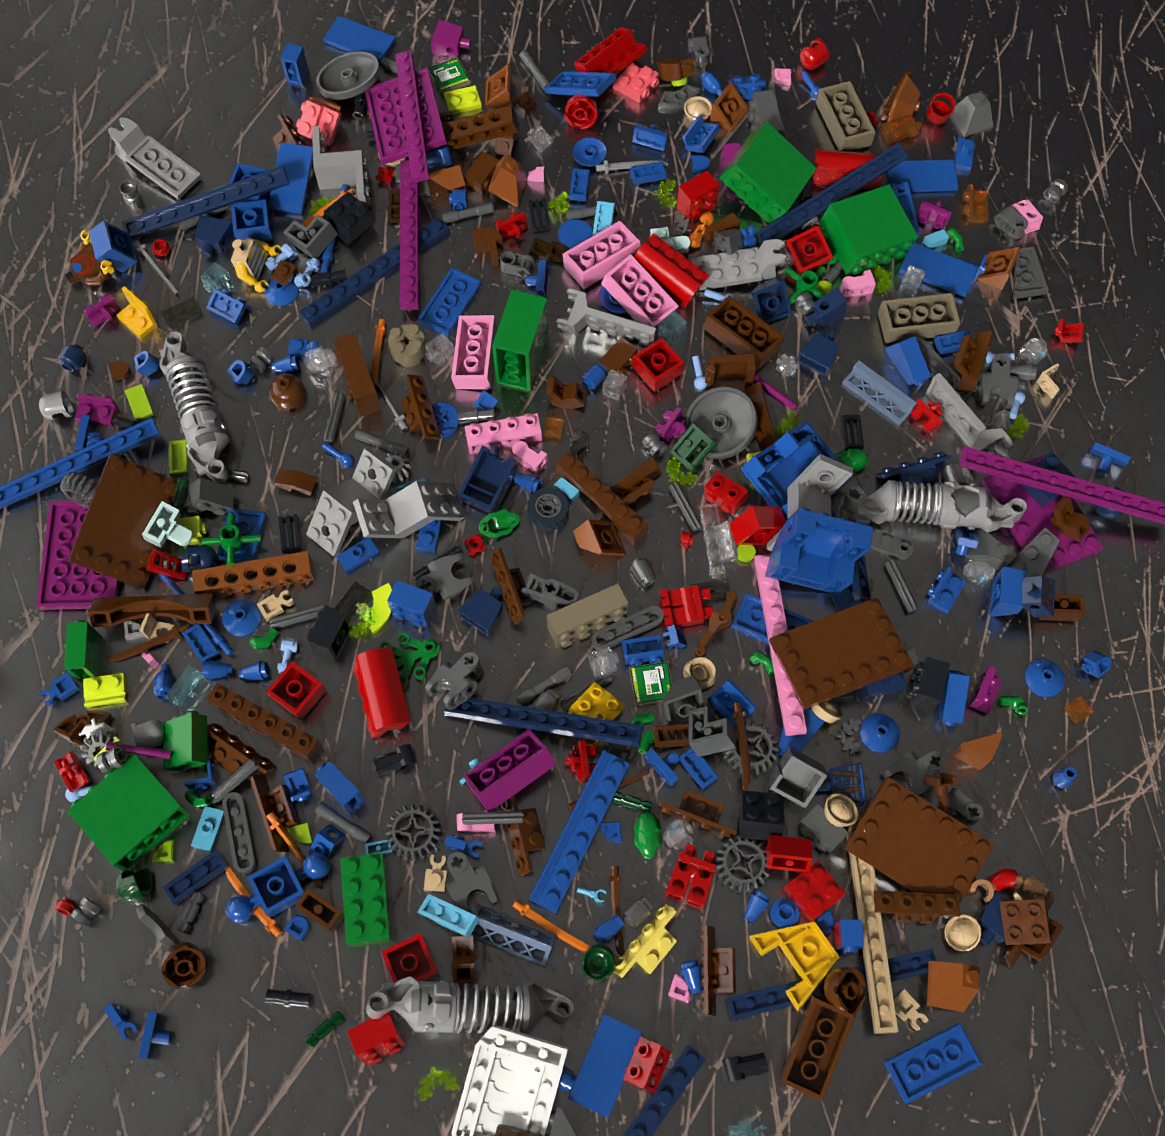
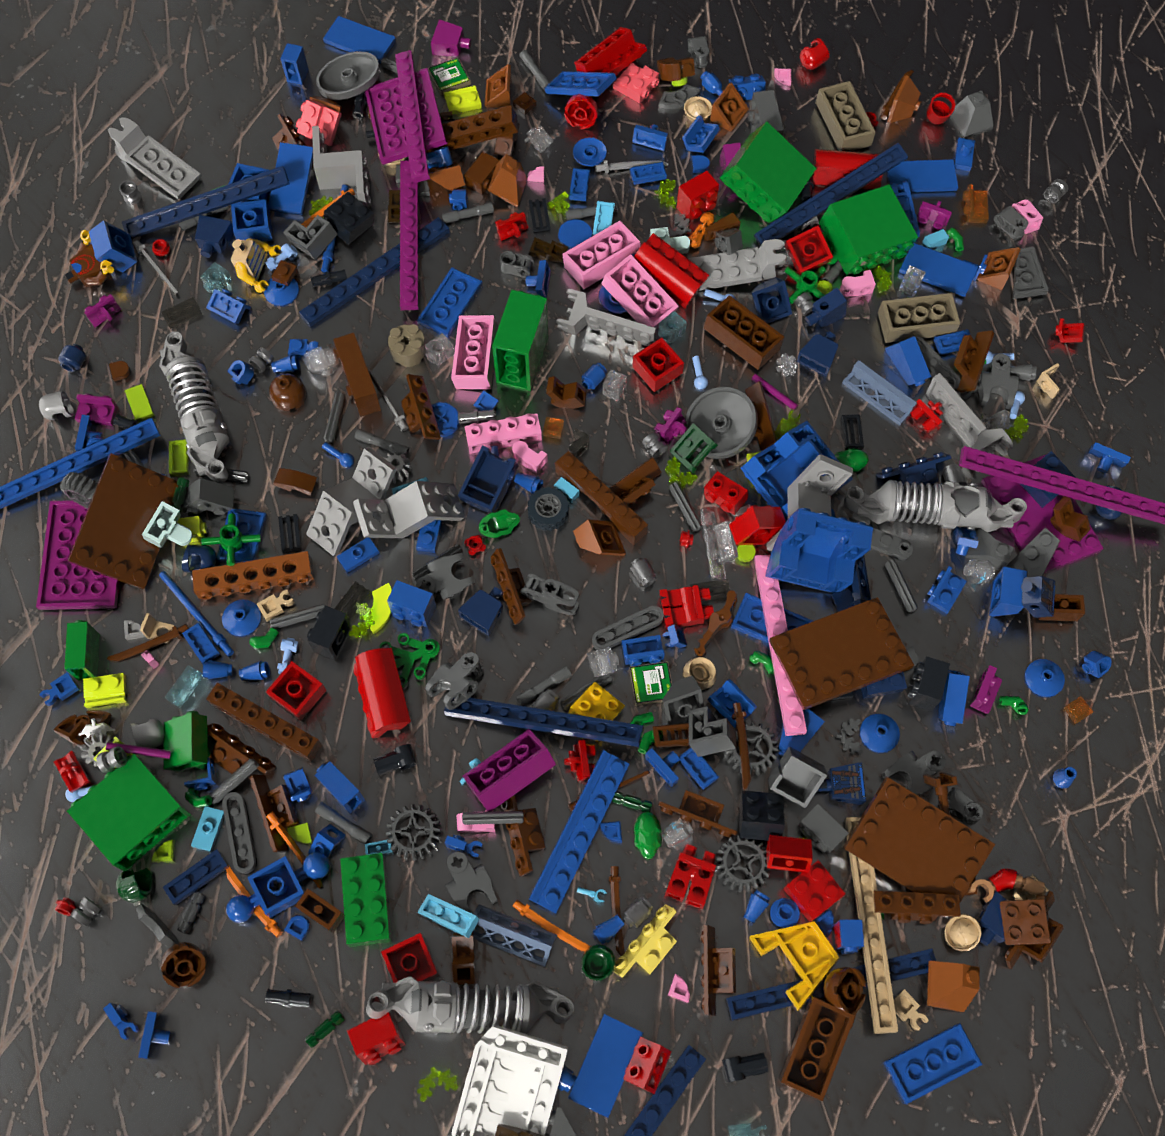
(116, 610): reddish brown arch -> none
(137, 315): yellow bracket -> none
(146, 363): blue plate -> none
(155, 554): red slope -> none
(163, 682): blue plant -> none
(304, 279): light blue bar -> none
(380, 331): orange sword -> none
(384, 179): red plate -> none
(436, 877): tan plate -> none
(488, 241): reddish brown brick -> none
(587, 616): dark tan brick -> none
(619, 356): reddish brown brick -> none
(692, 974): blue cone -> none
(730, 368): reddish brown panel -> none
(748, 237): blue plate -> none
(814, 89): blue bar -> none
(828, 711): tan hat -> none
(840, 810): tan hat -> none
(900, 129): clear orange bracket -> none
(978, 751): dark orange slope -> none
(1033, 351): clear head -> none

